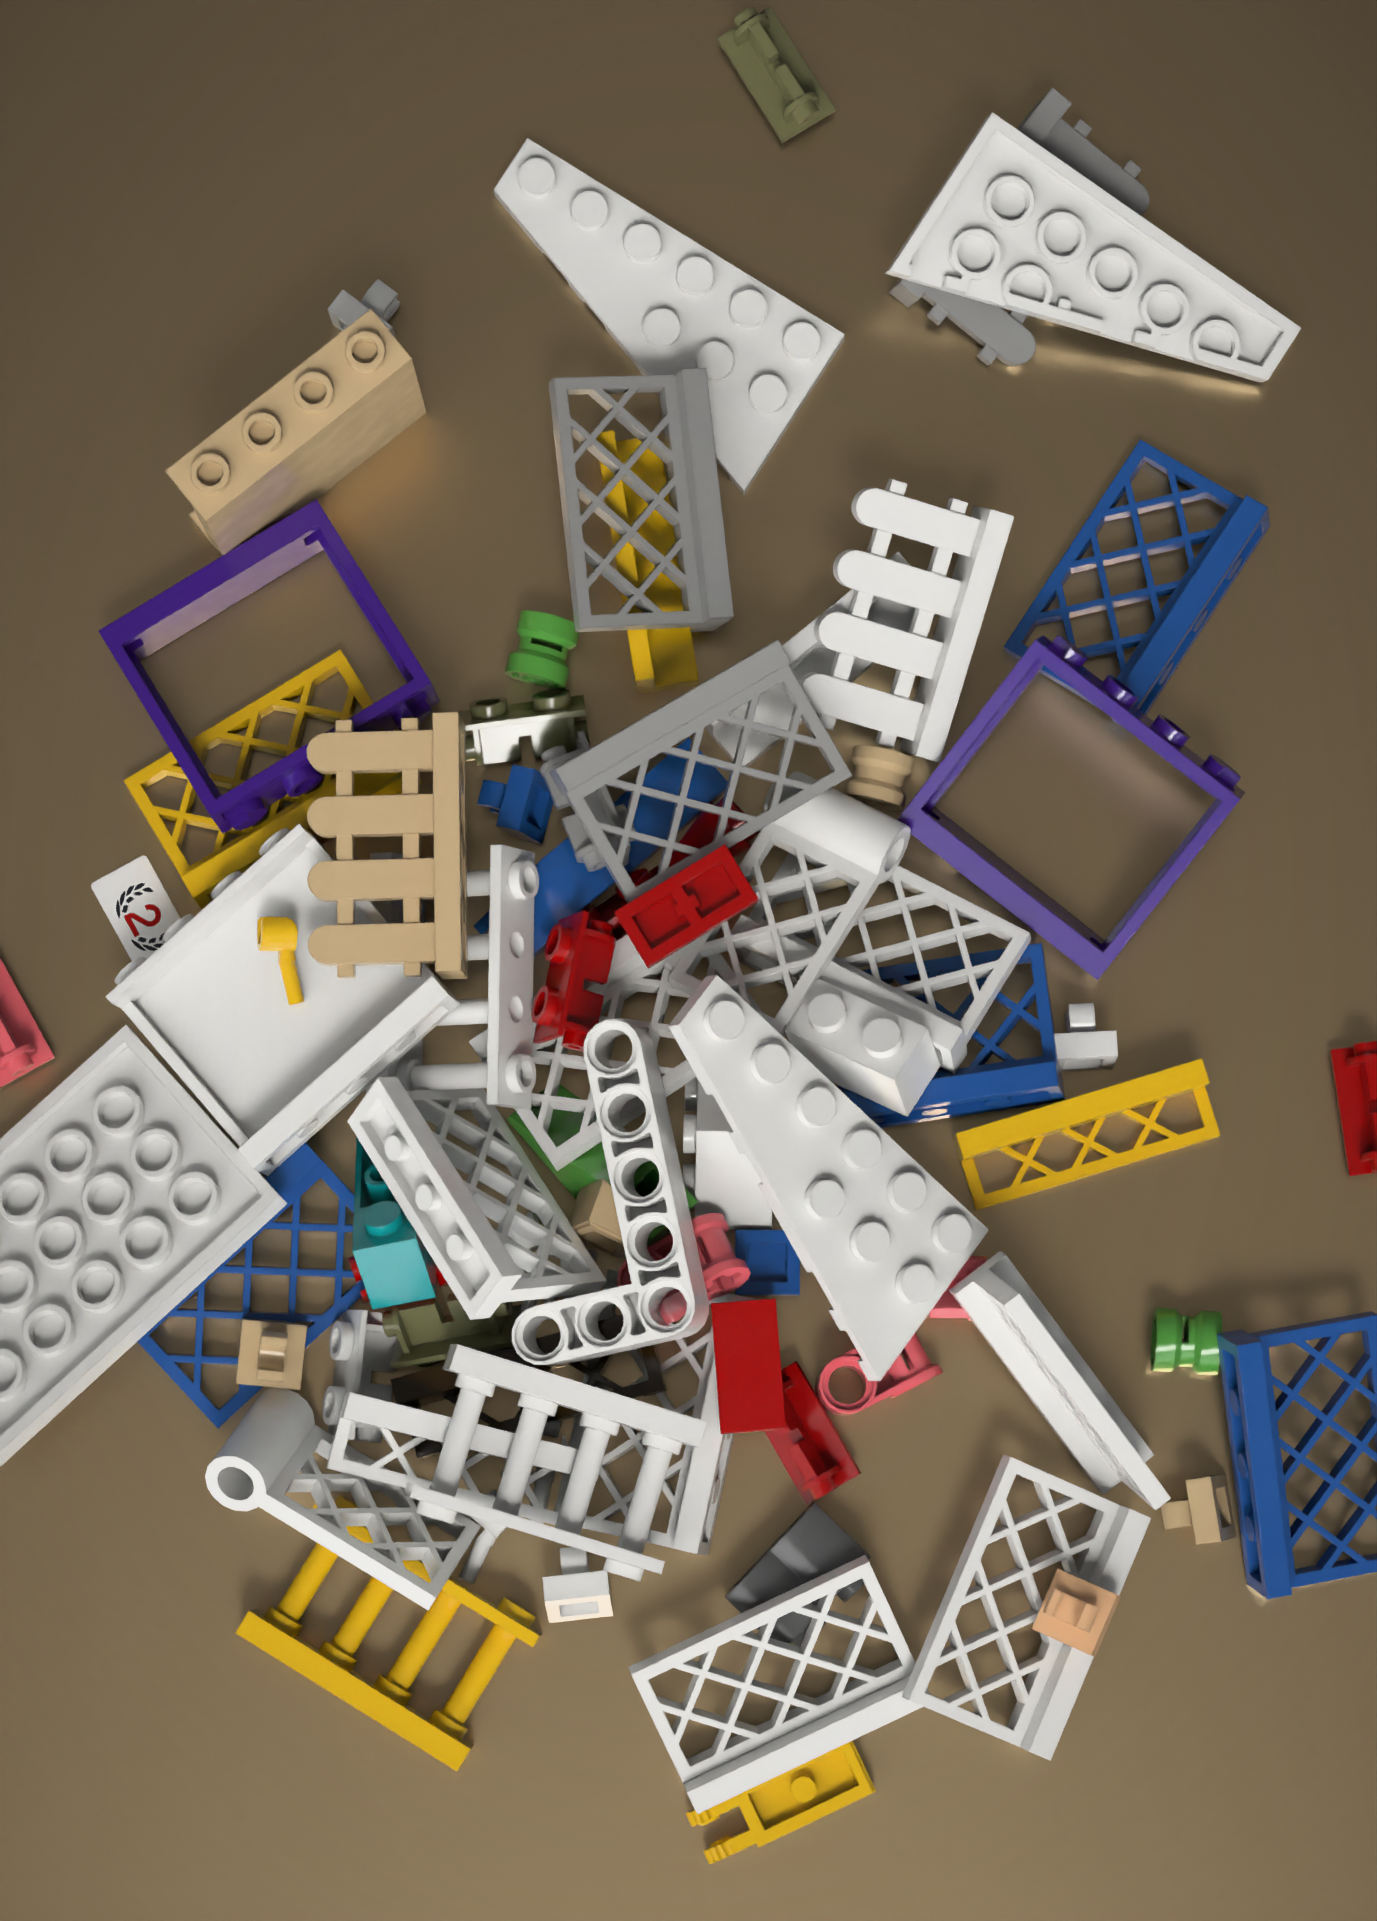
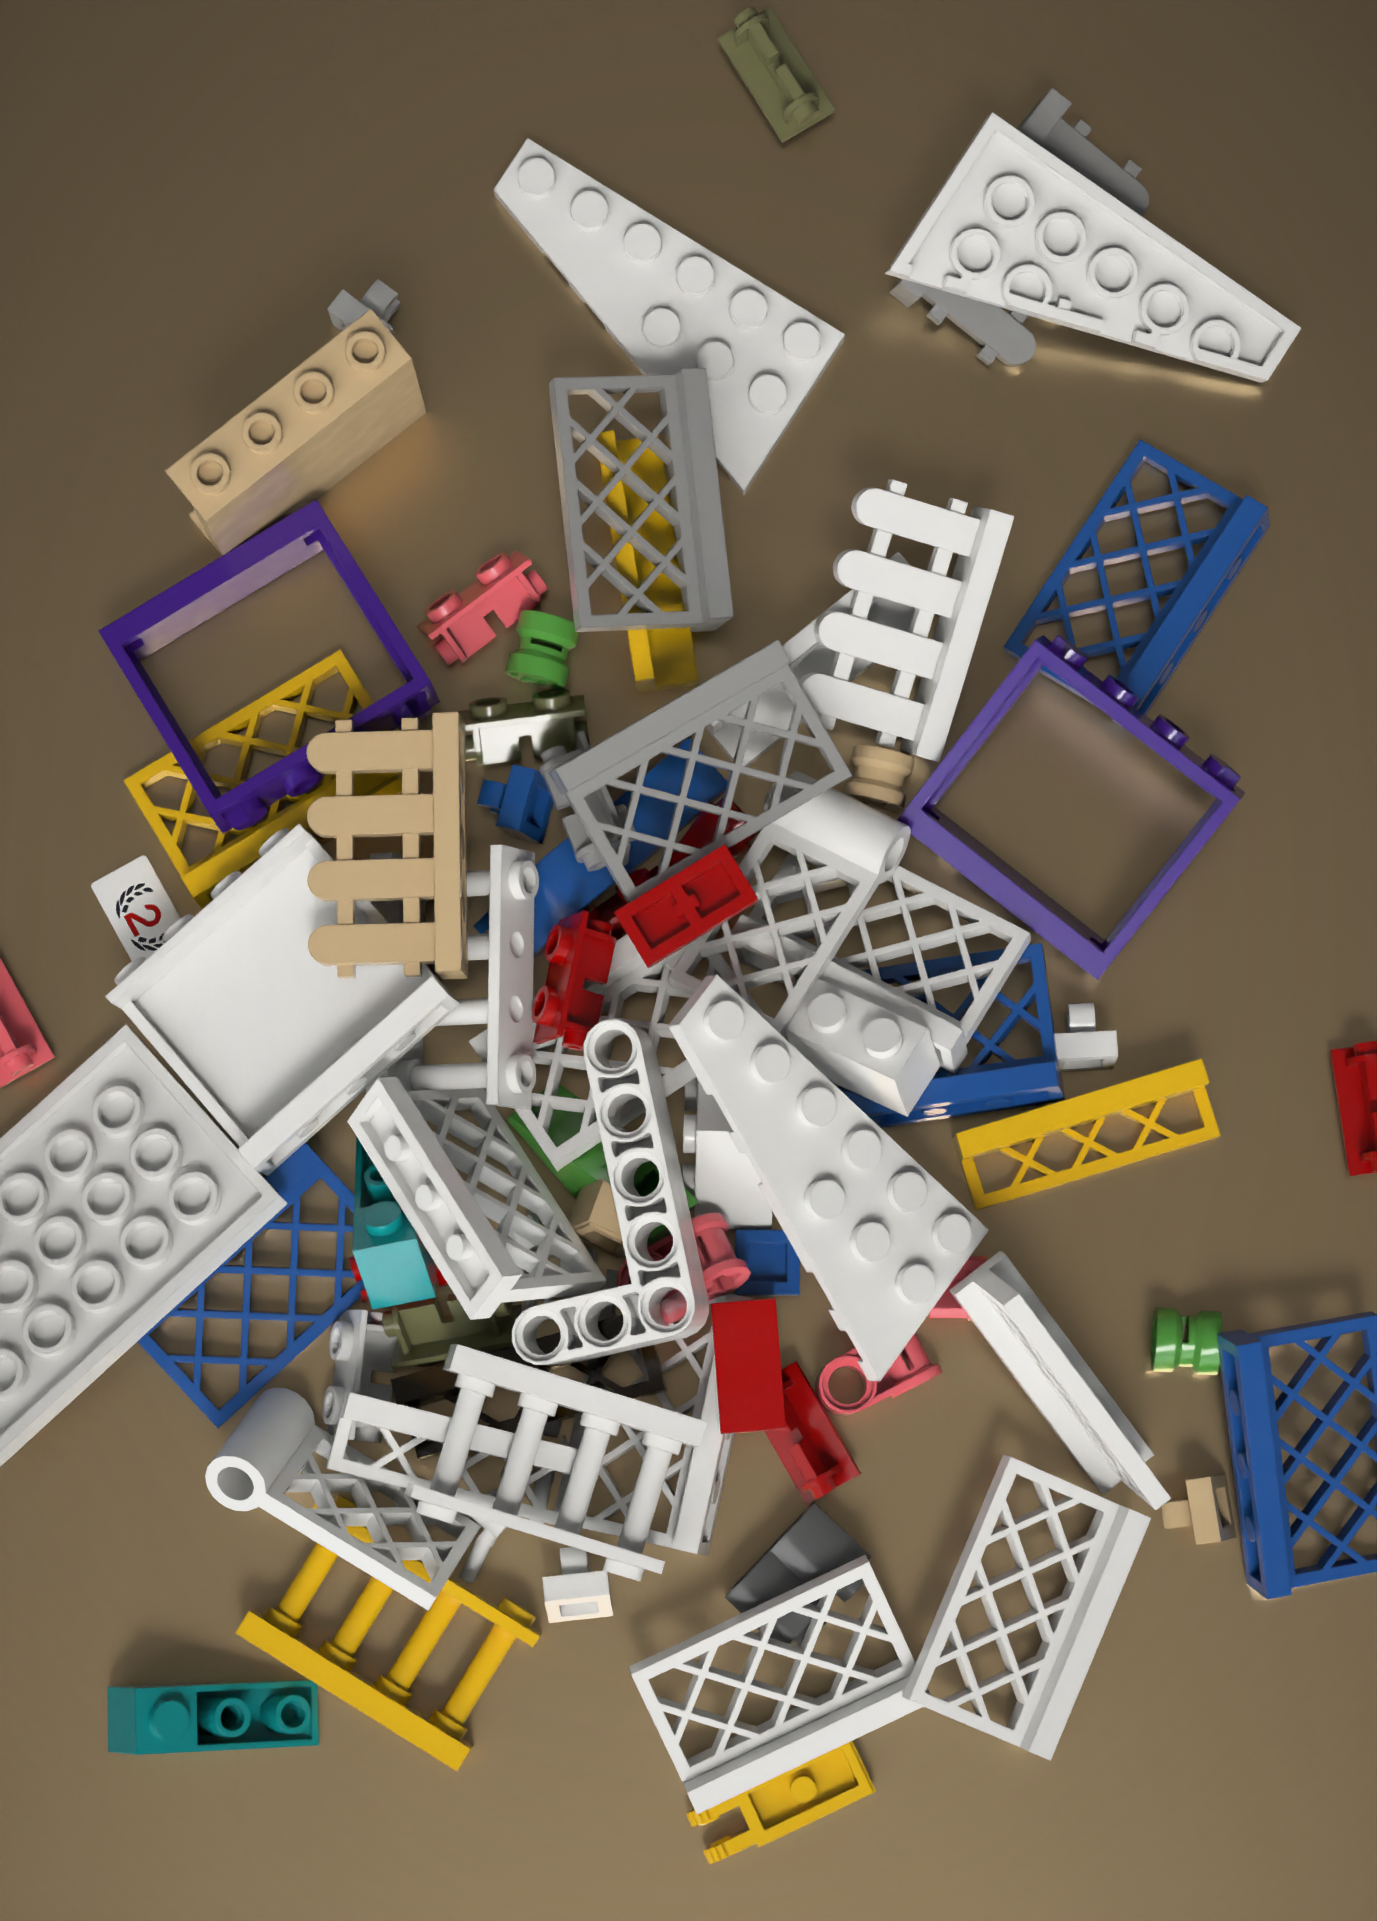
(212, 1716): none -> teal slope
(271, 1353): tan tile -> none
(281, 935): yellow hand -> none
(498, 588): none -> coral hinge
(1076, 1612): light nougat tile -> none

